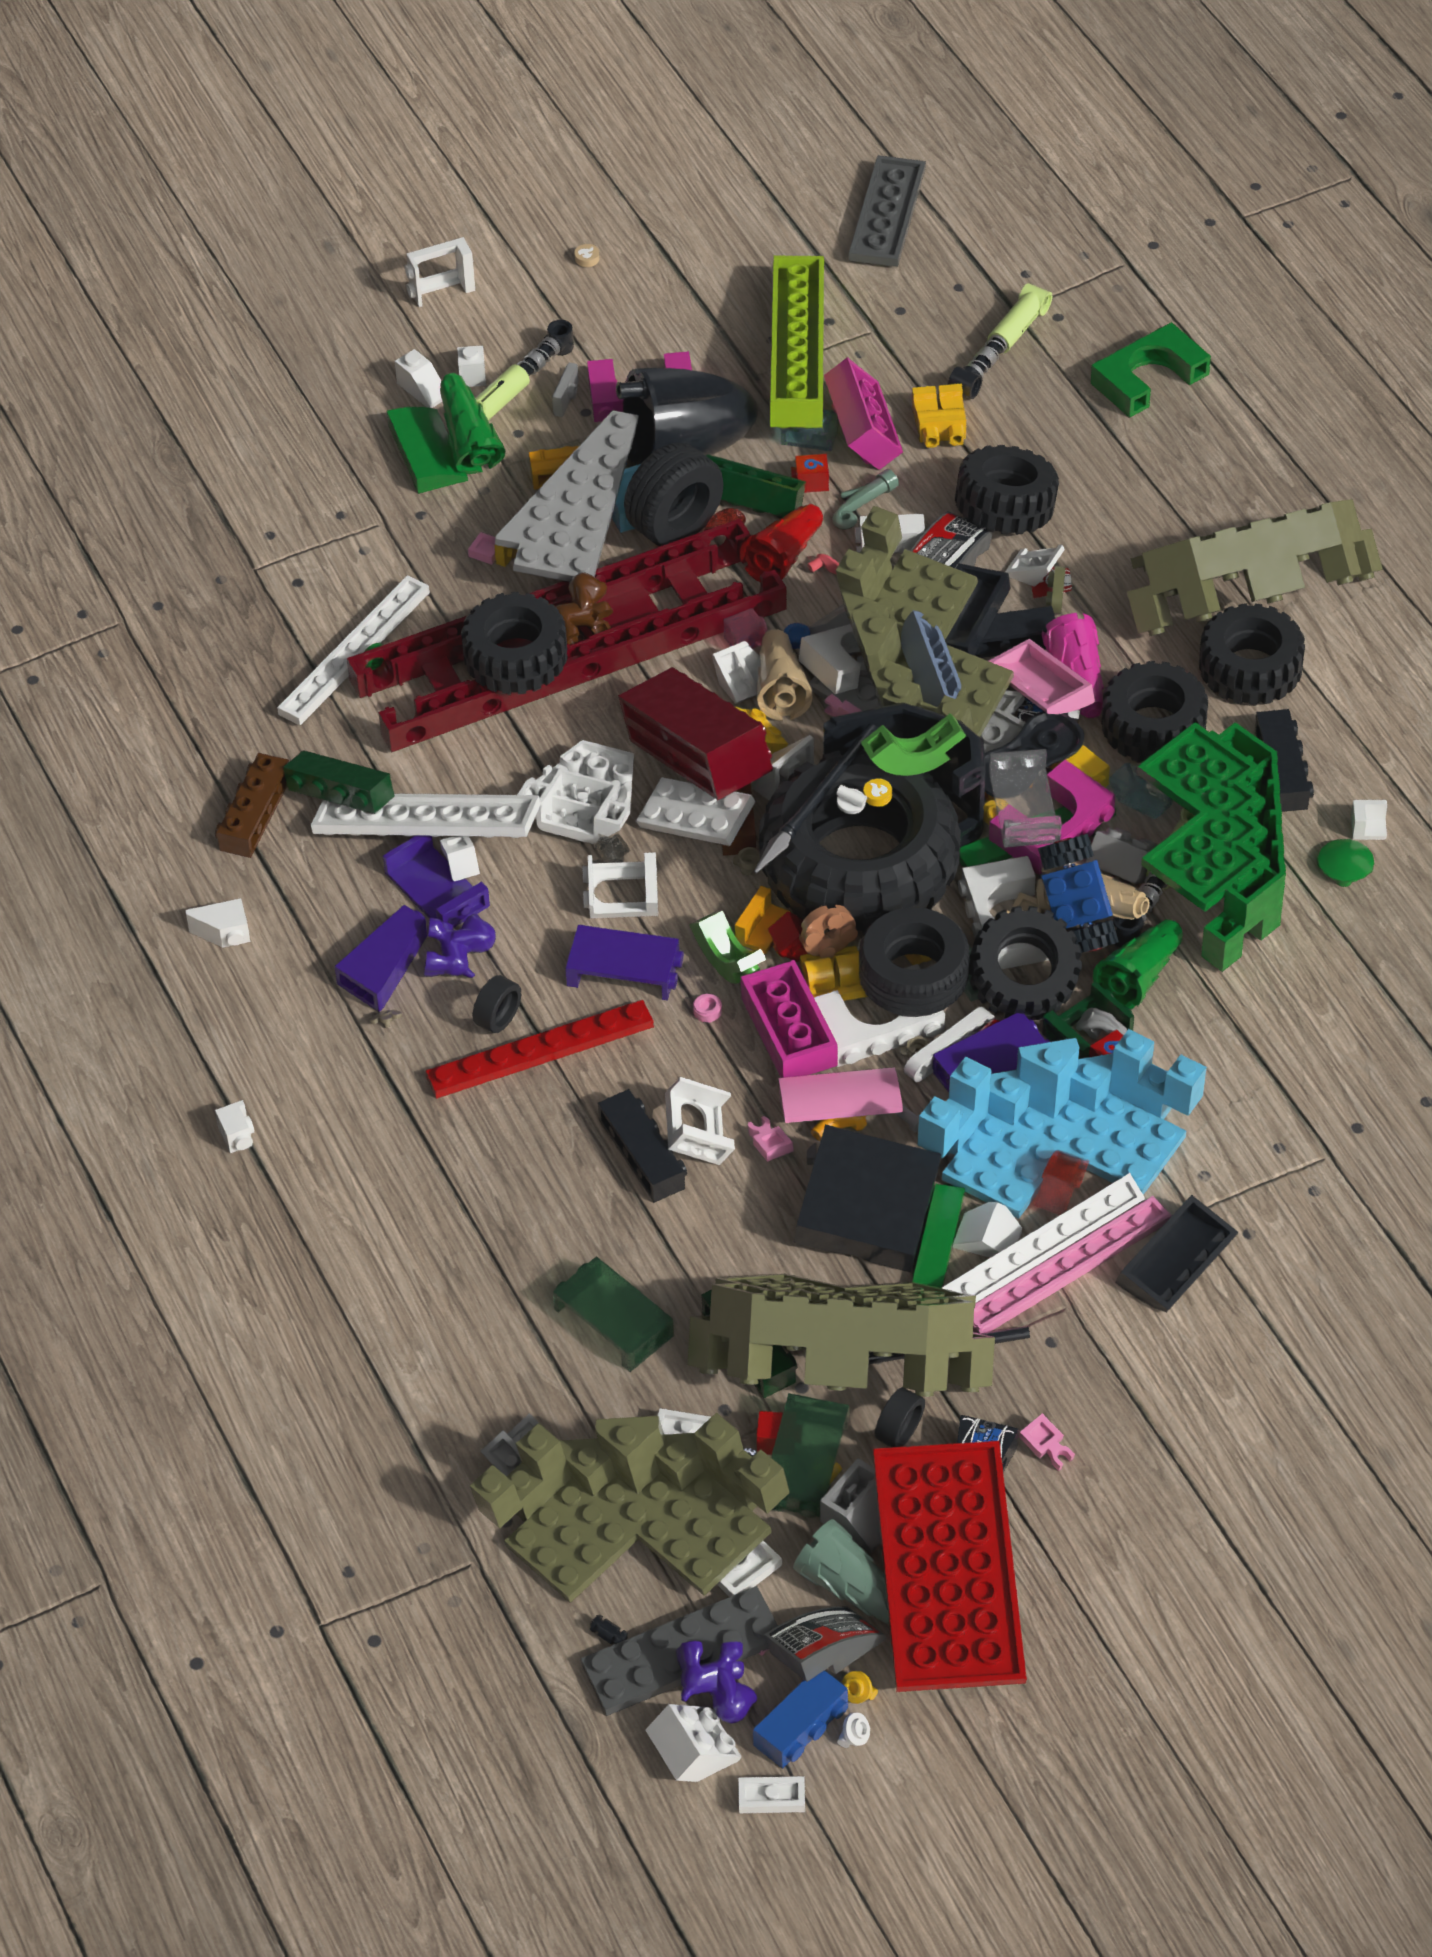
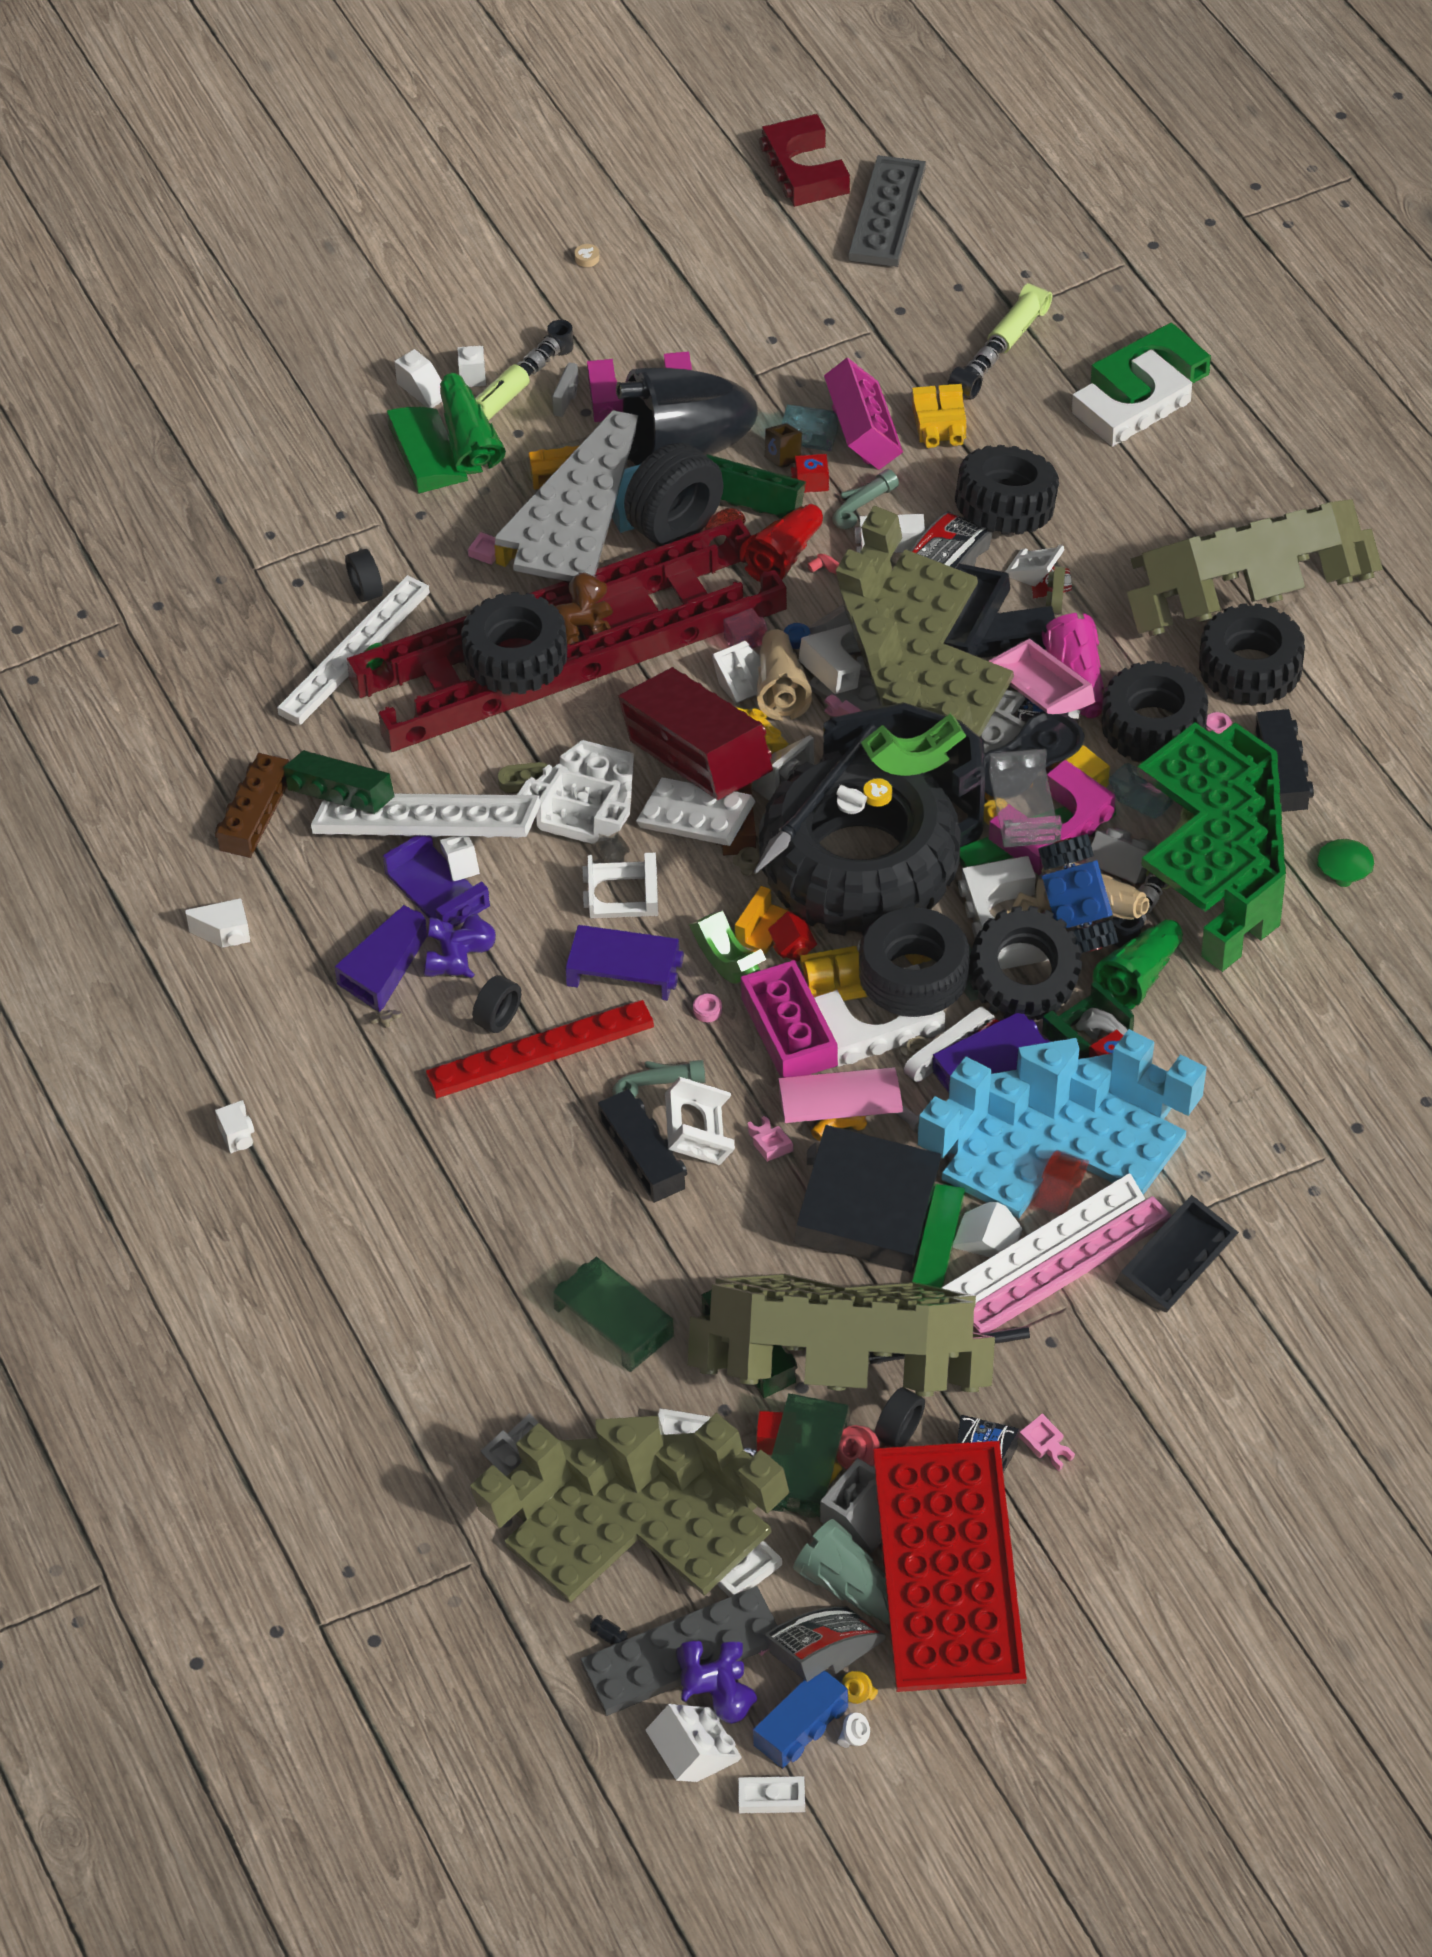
(364, 575): none -> black tyre
(462, 274): white panel -> none
(513, 777): none -> olive plate
(660, 1074): none -> sand green plant
(782, 444): none -> dark brown brick
(797, 342): lime brick -> none
(803, 182): none -> dark red arch
(841, 933): nougat plate -> none
(856, 1443): none -> coral plate
(929, 659): sand blue brick -> none
(1119, 420): none -> white arch
(1218, 722): none -> bright pink tile
(1369, 819): white panel -> none

